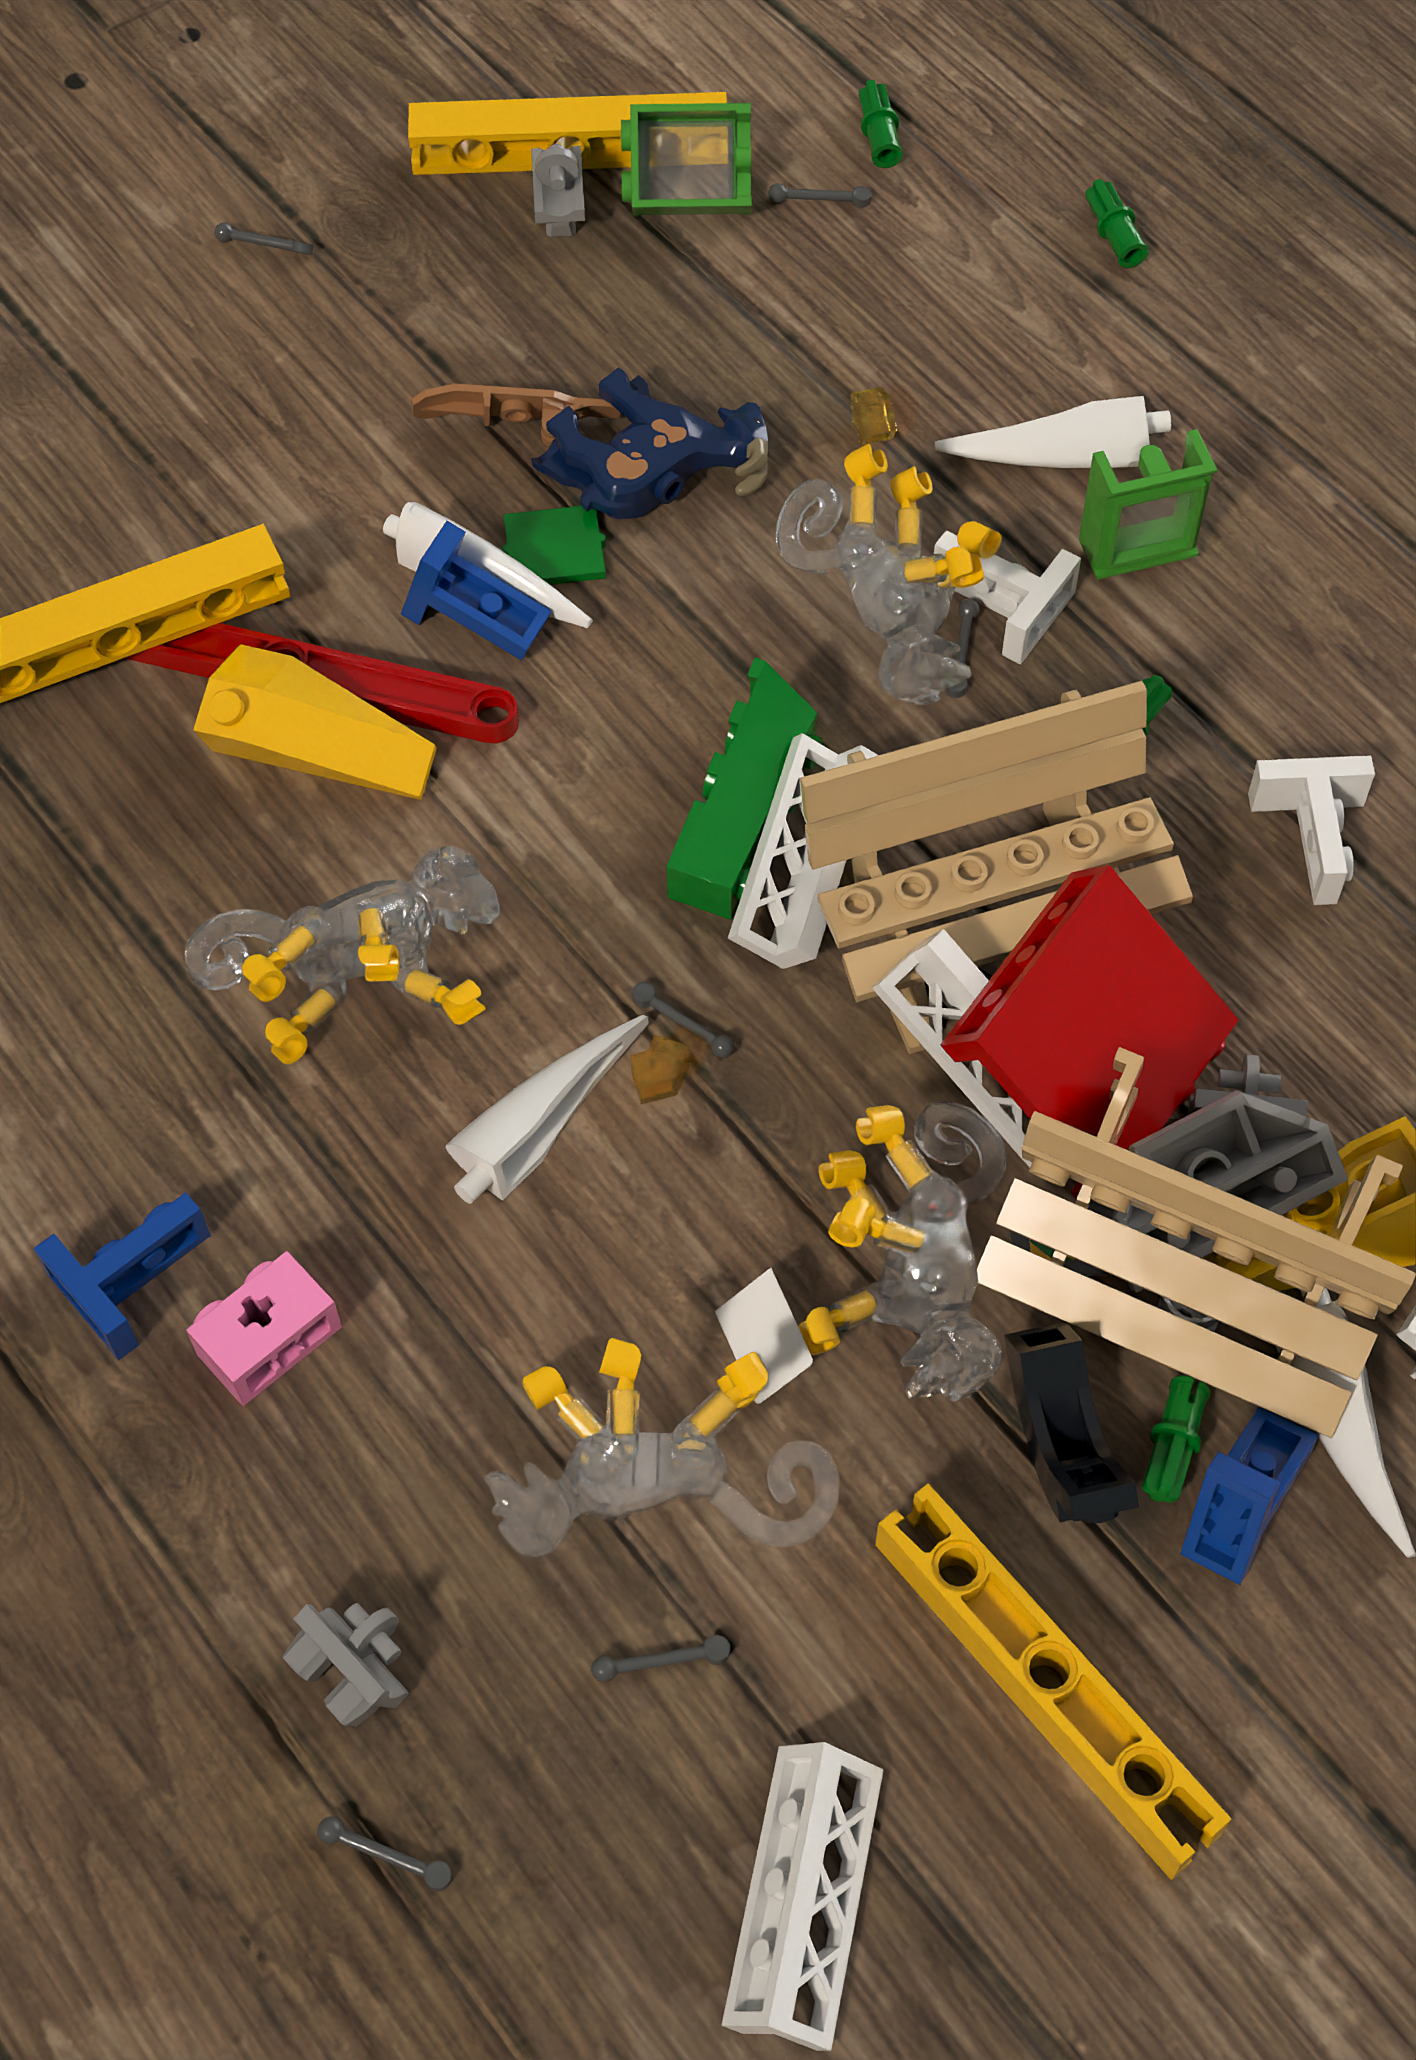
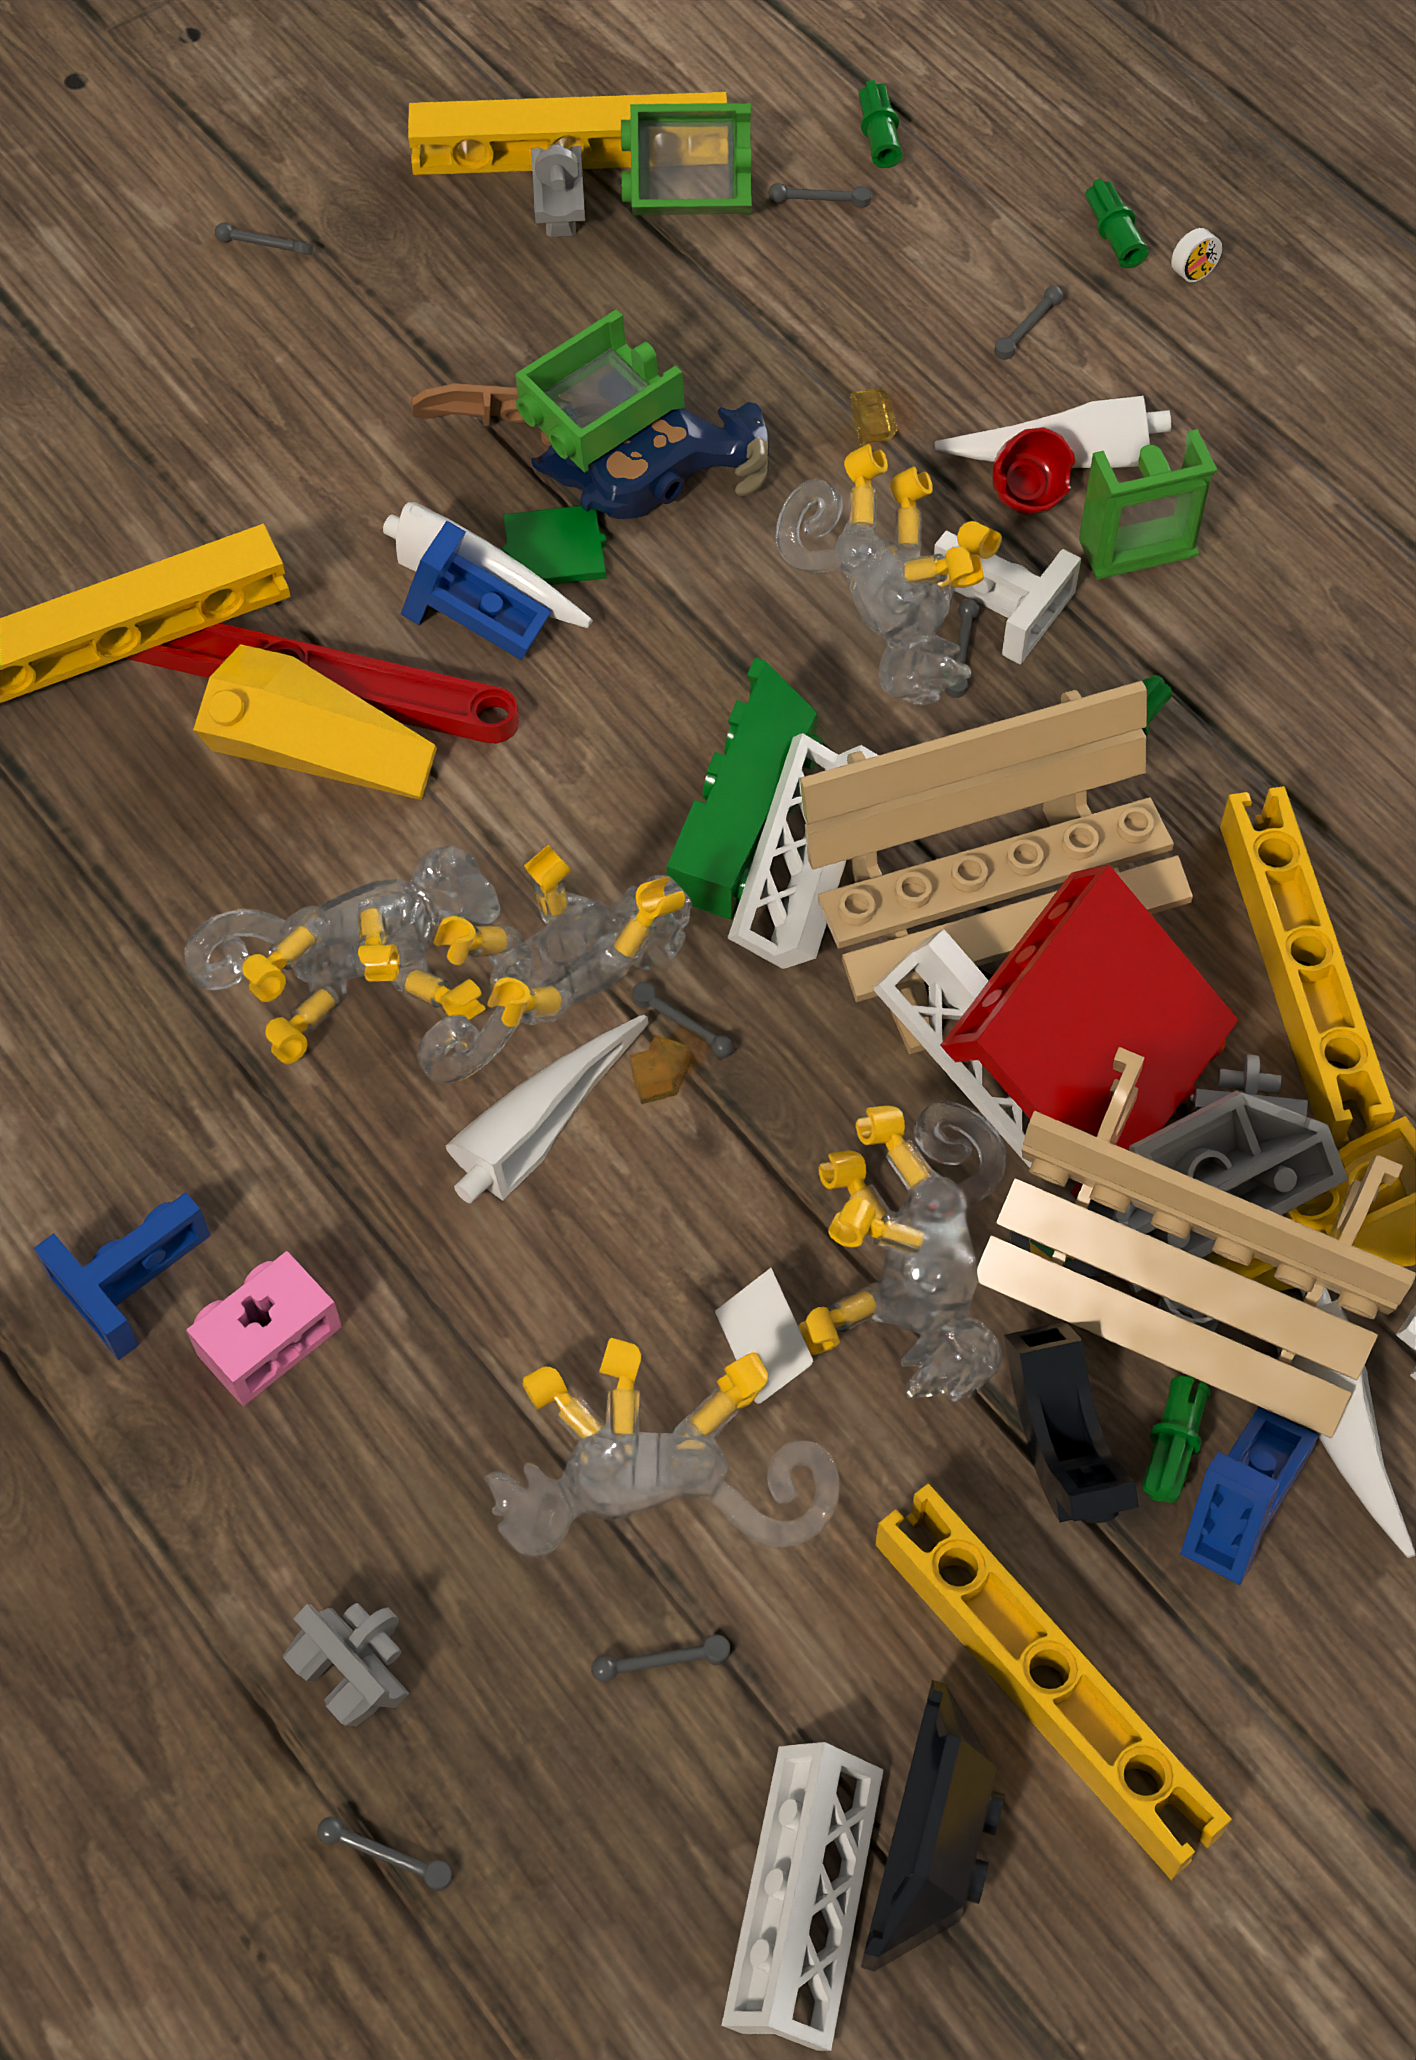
(558, 966): none -> clear animal
(596, 391): none -> bright green window
(936, 1834): none -> black wedge
(1006, 346): none -> dark grey hinge
(1033, 471): none -> red hair
(1196, 254): none -> white tile
(1316, 999): none -> yellow piece
(1319, 794): white bracket -> none

